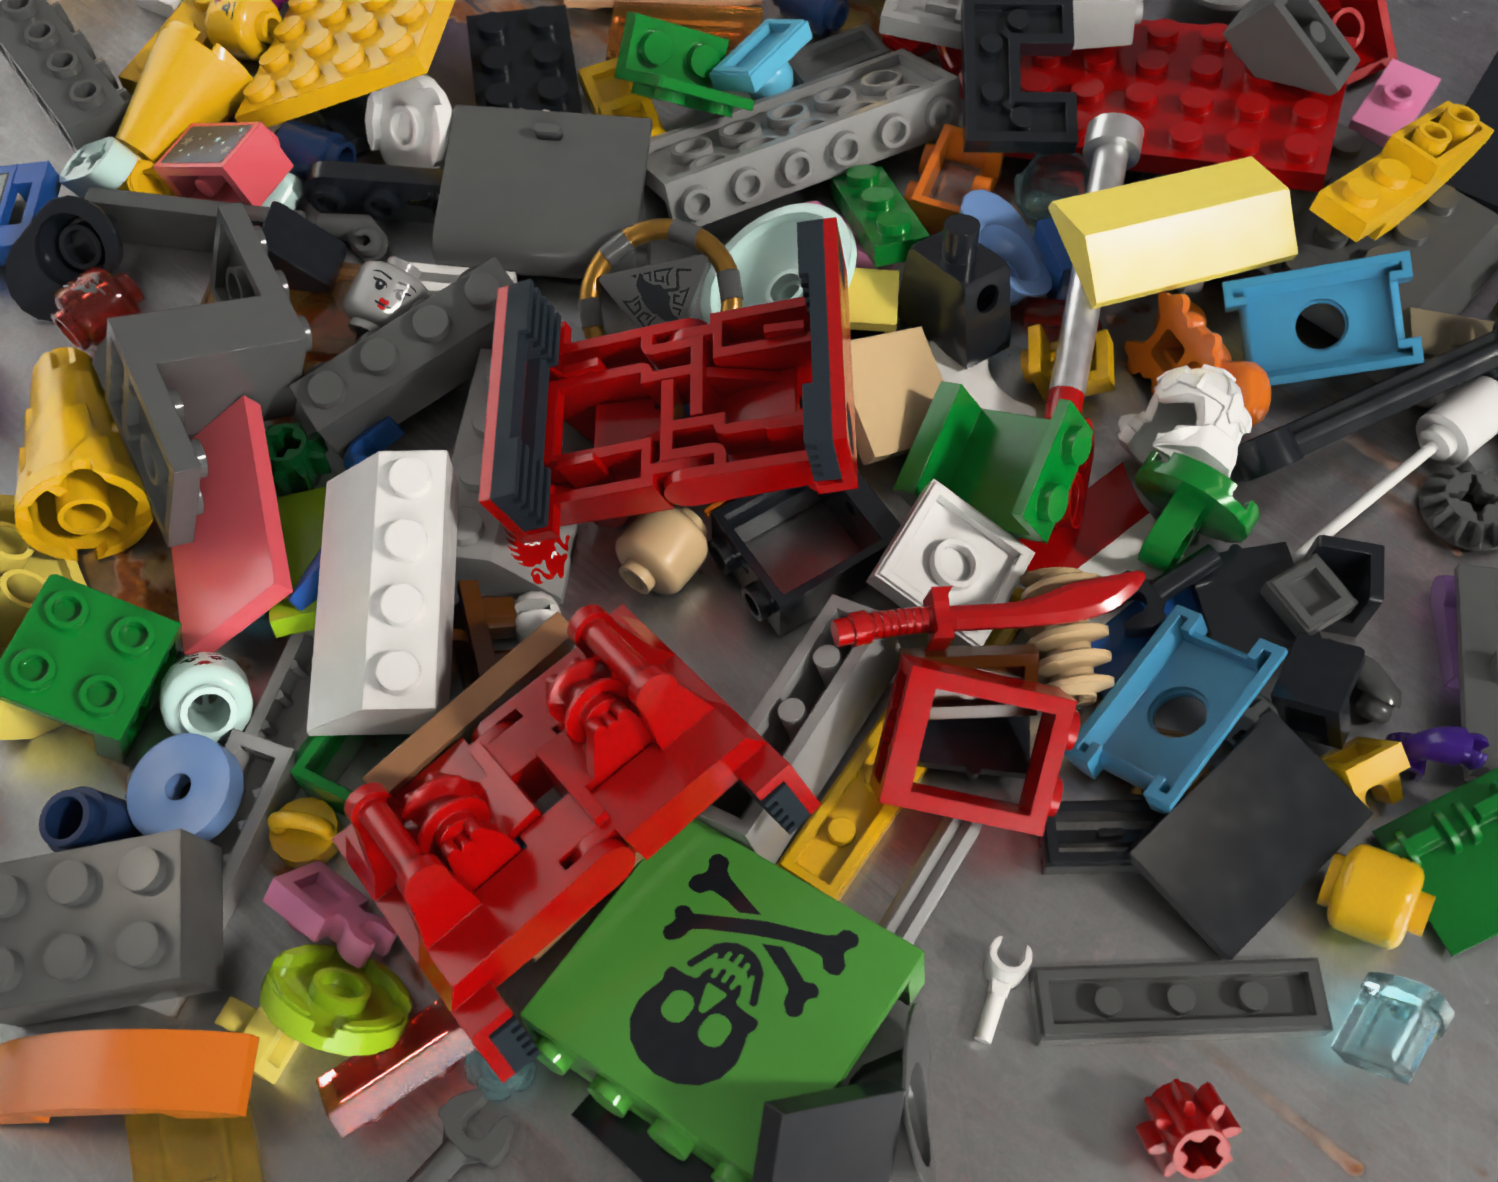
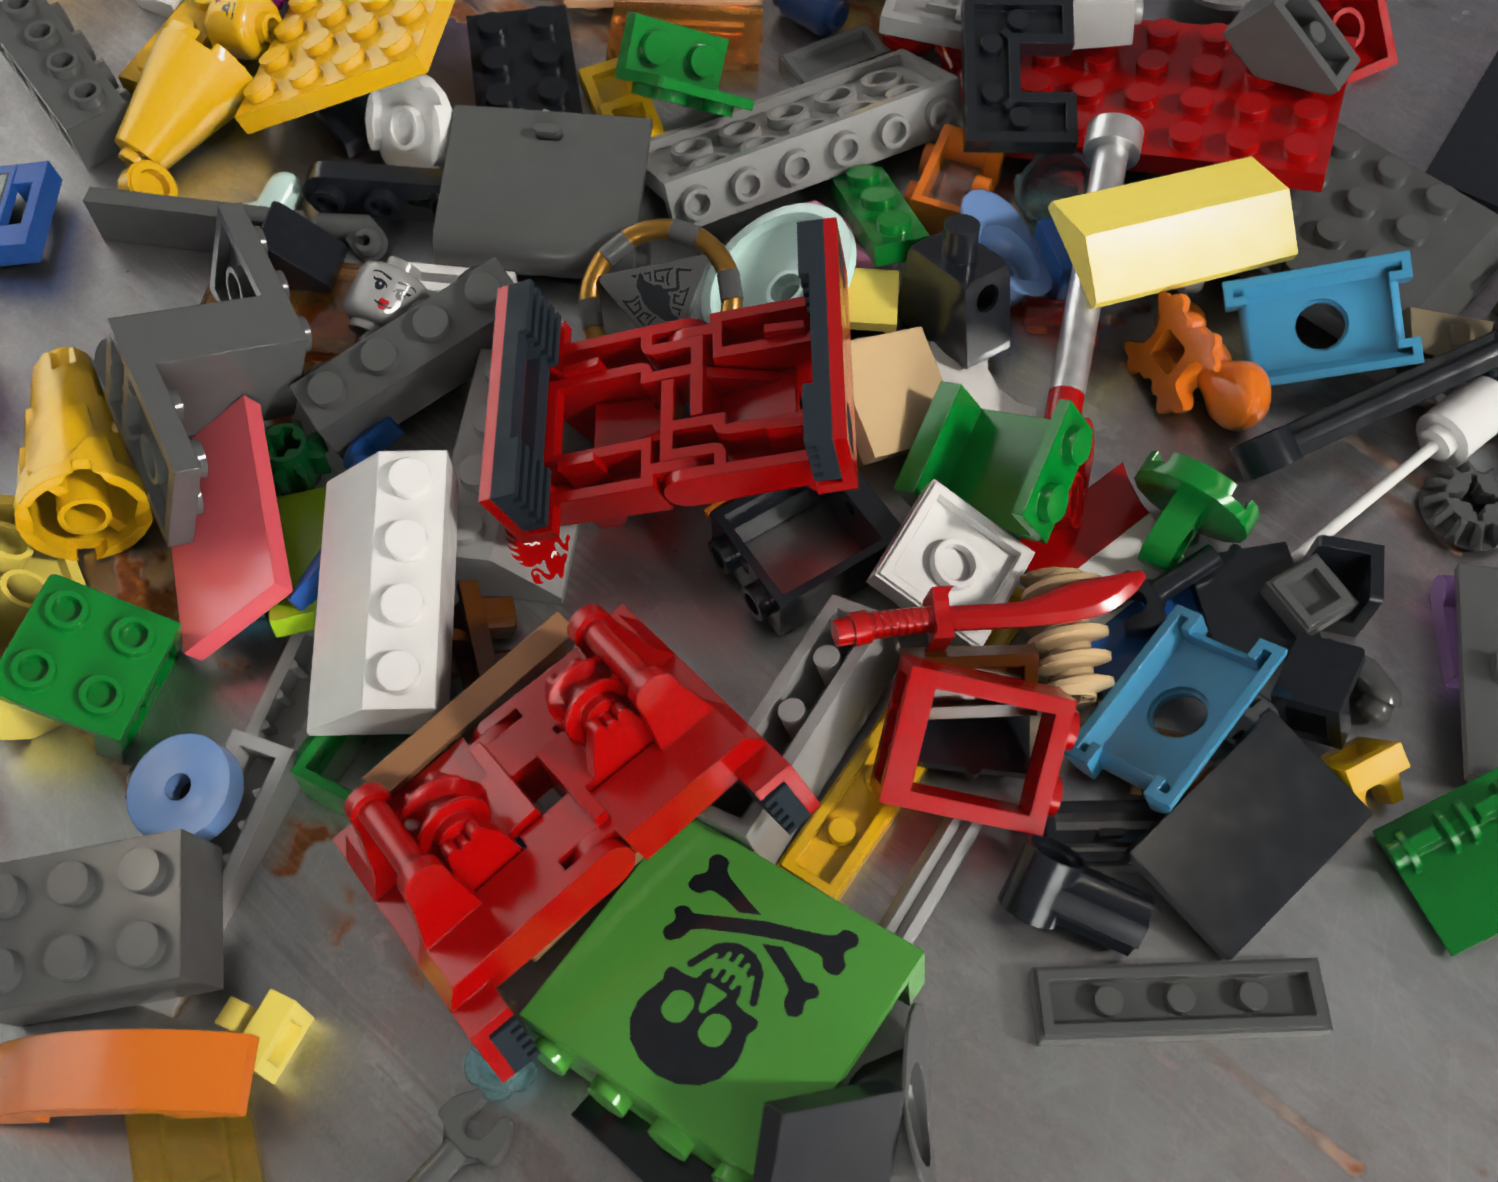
(56, 248): black piece -> none
(84, 819): dark blue brick -> none
(88, 302): clear red head -> none
(98, 164): light aqua beam -> none
(206, 715): light aqua head -> none
(225, 163): coral brick -> none
(304, 832): yellow tile -> none
(309, 144): dark blue brick -> none
(326, 905): bright pink plate -> none
(333, 1003): lime tile -> none
(370, 1085): clear red plate -> none
(531, 612): white hinge -> none
(662, 550): tan head -> none
(761, 59): medium azure tile -> none
(1001, 980): white hand -> none
(1039, 360): yellow bracket -> none
(1057, 887): none -> black piece
(1188, 1129): red gear -> none
(1190, 414): white helmet -> none
(1375, 896): yellow head -> none
(1392, 1026): clear light blue tile -> none
(1393, 102): bright pink plate -> none
(1404, 173): yellow slope -> none
(1442, 745): dark purple arm -> none

